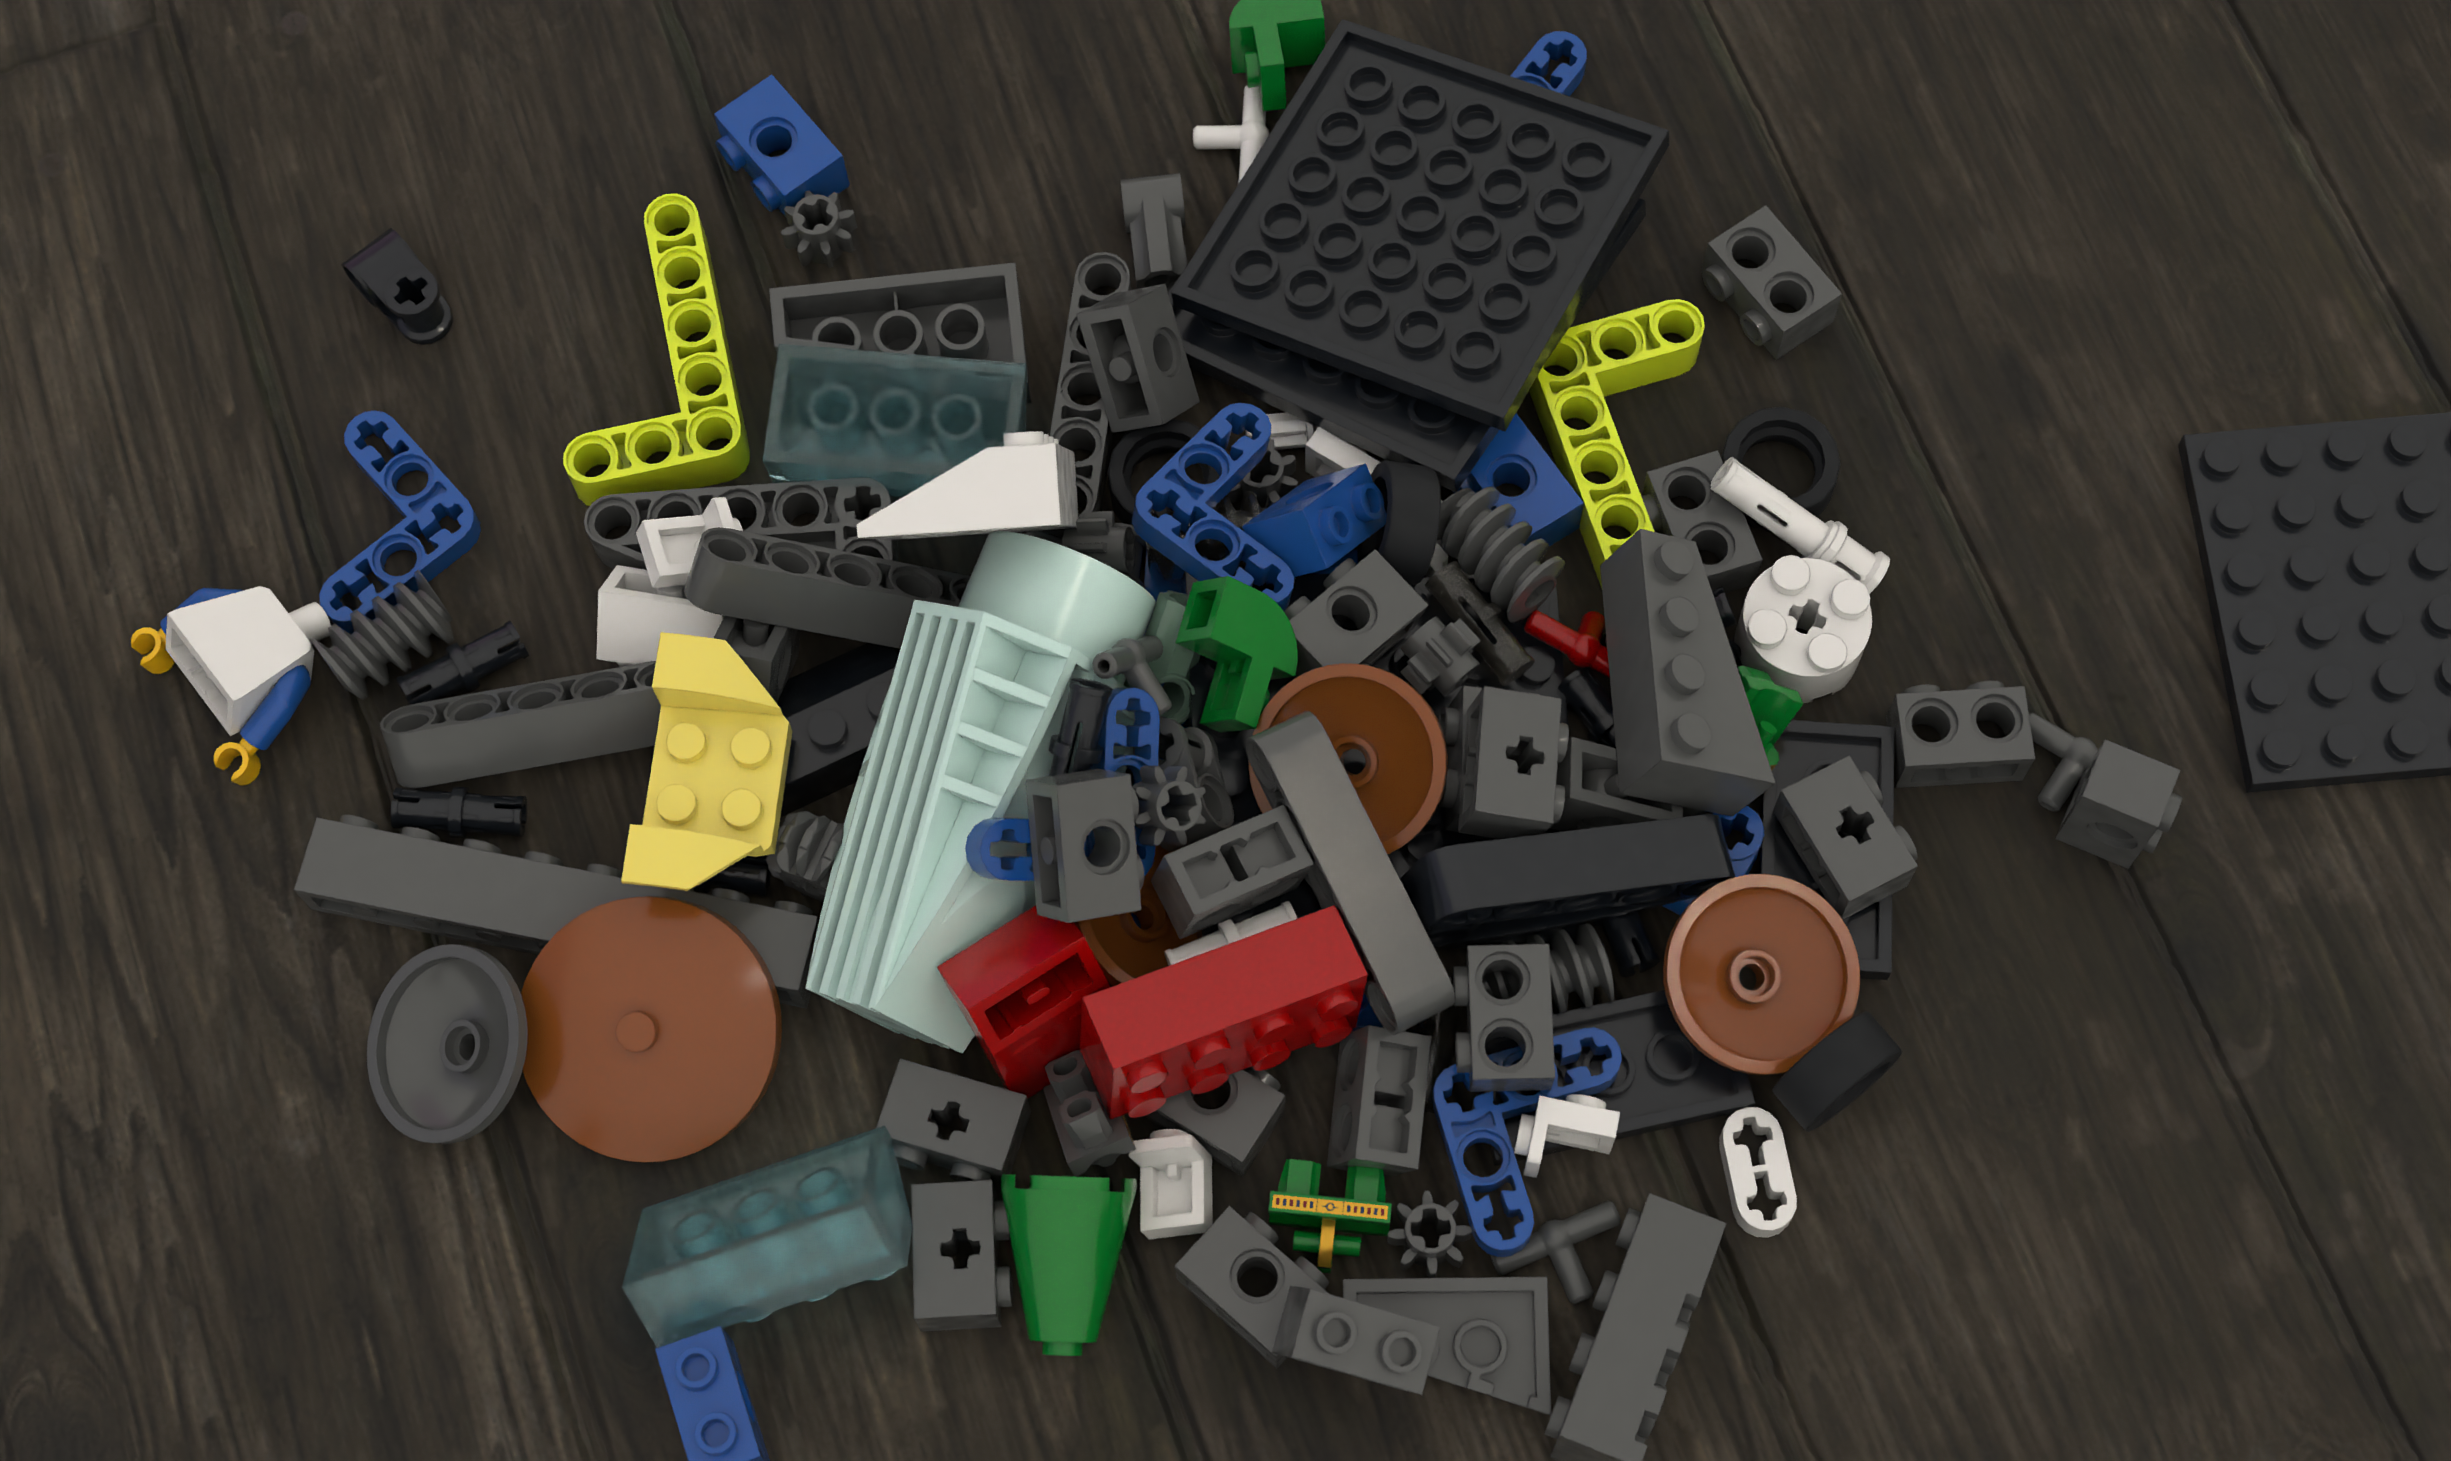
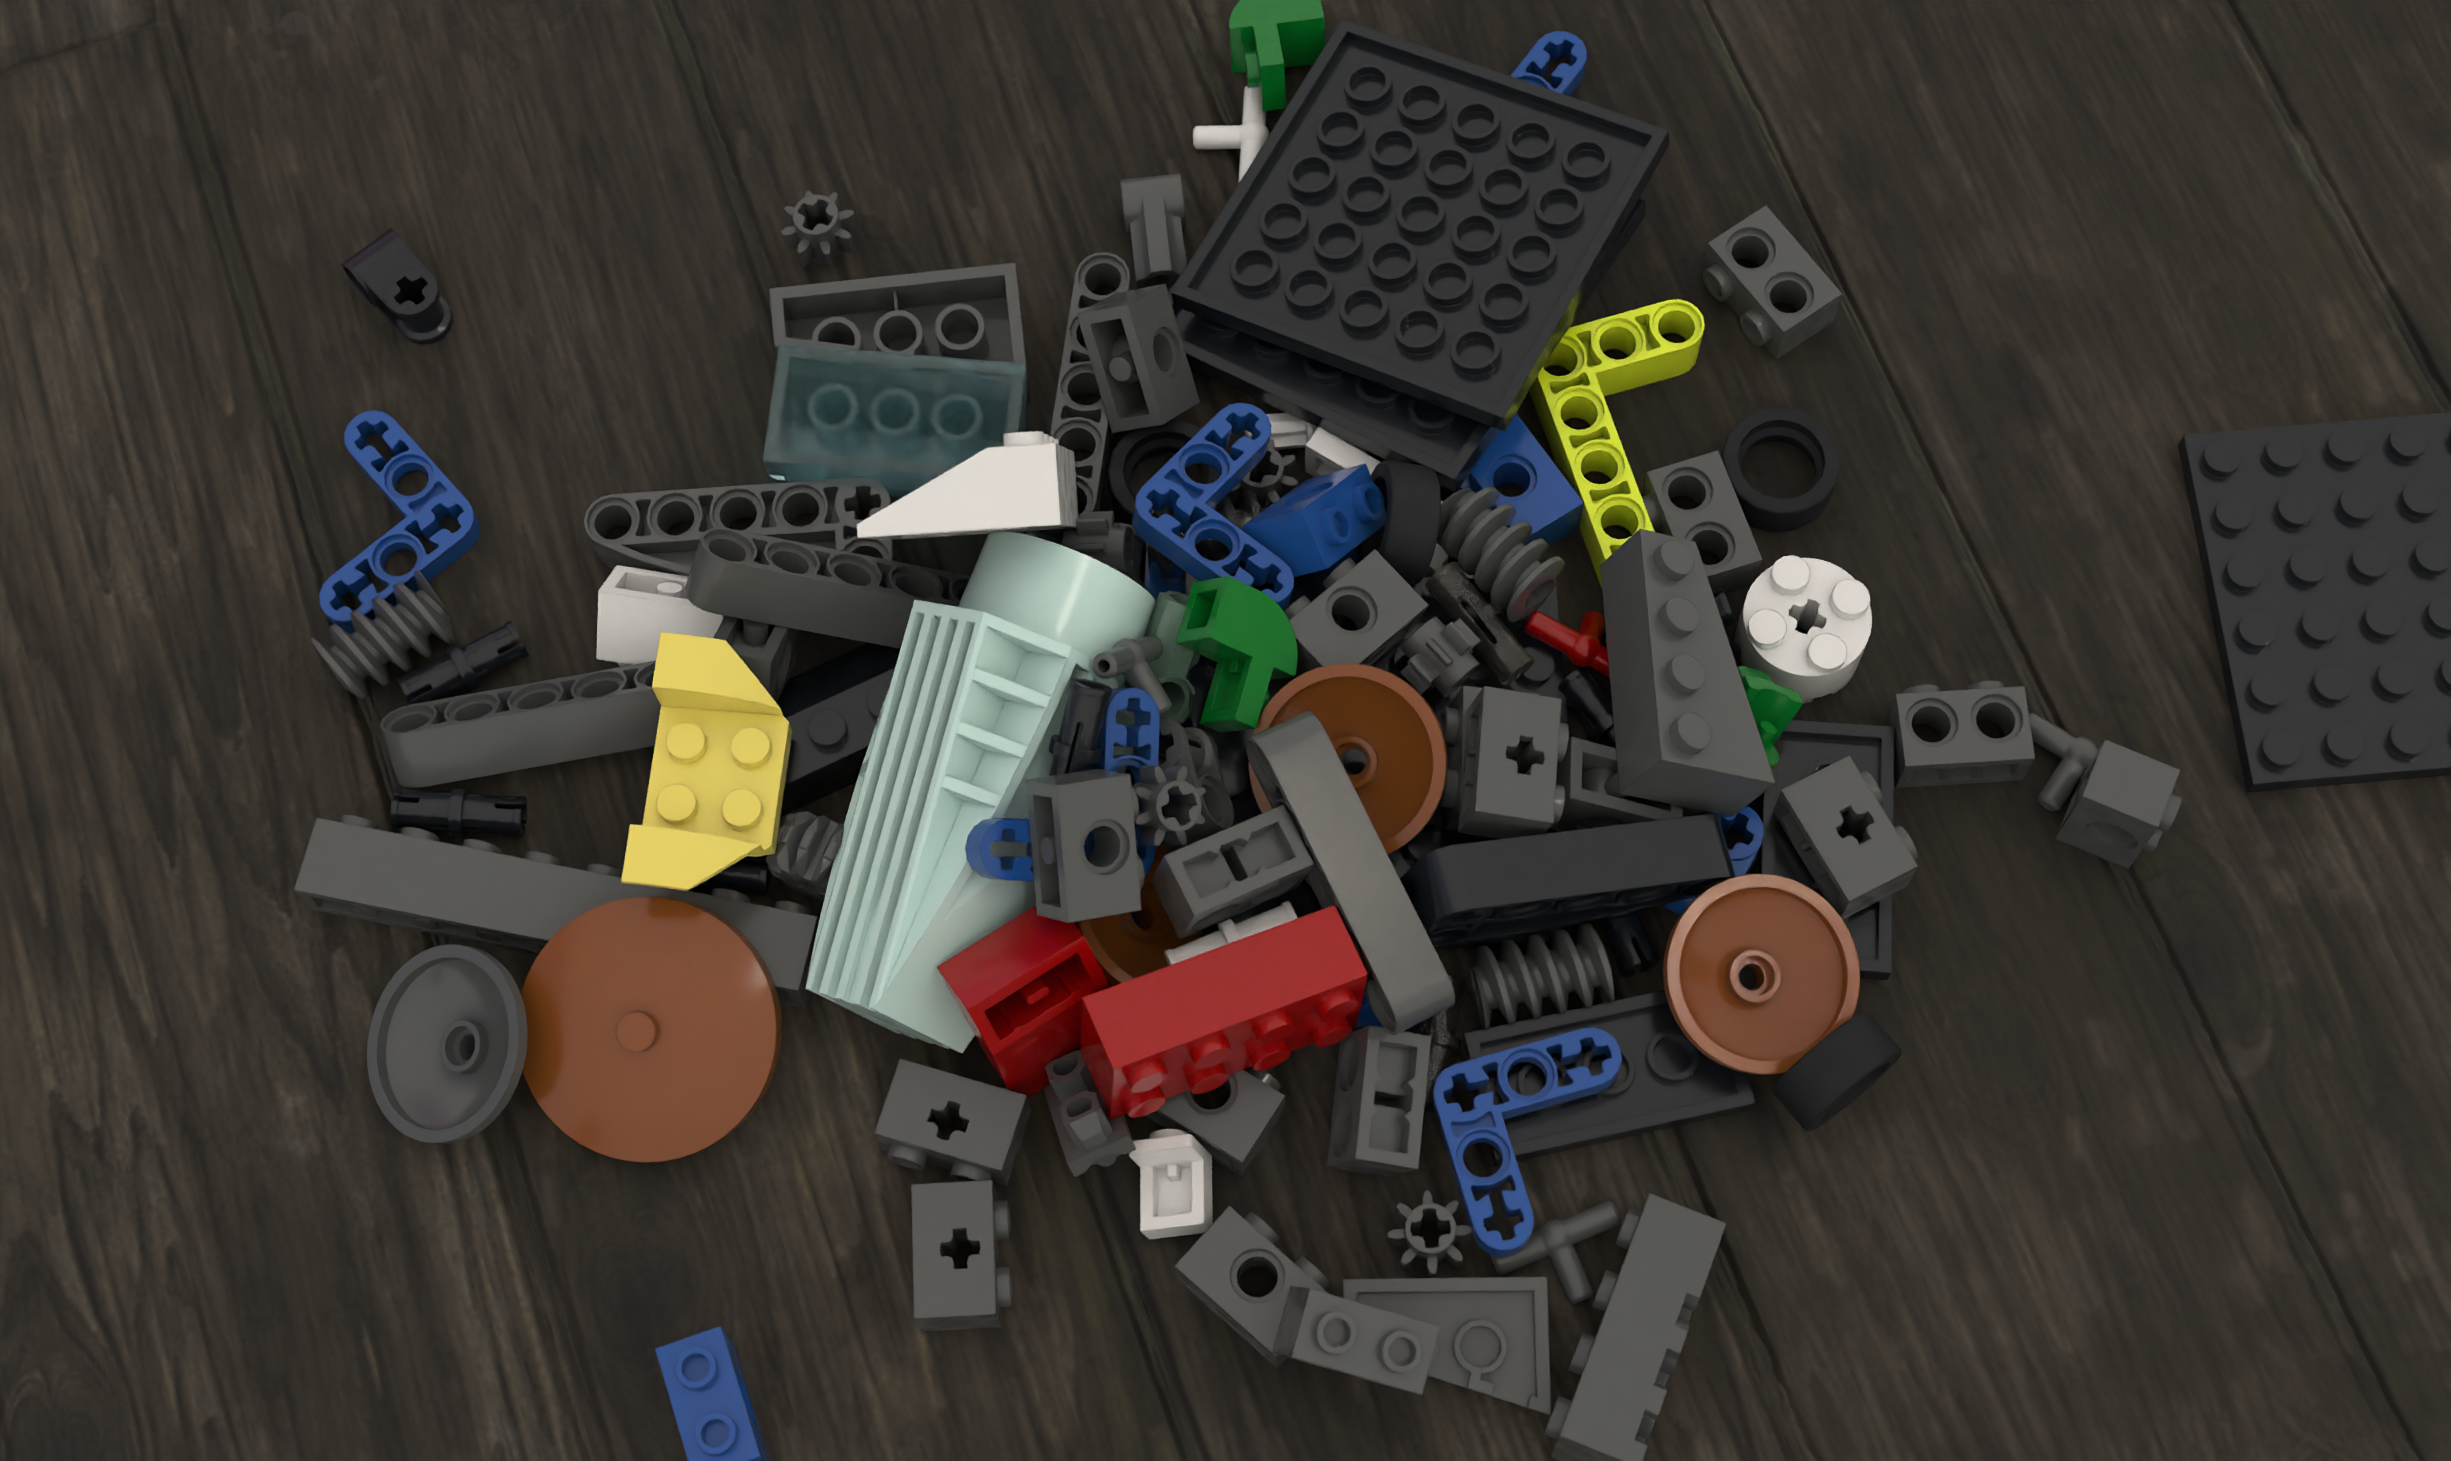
(243, 661): white torso -> none
(672, 542): white bracket -> none
(693, 366): neon yellow beam -> none
(770, 1239): clear light blue slope -> none
(771, 121): blue brick -> none
(1066, 1254): green cone -> none
(1301, 1207): green hips -> none
(1521, 1018): dark grey brick -> none
(1576, 1122): white bracket -> none
(1773, 1169): white beam -> none
(1797, 525): white pin -> none

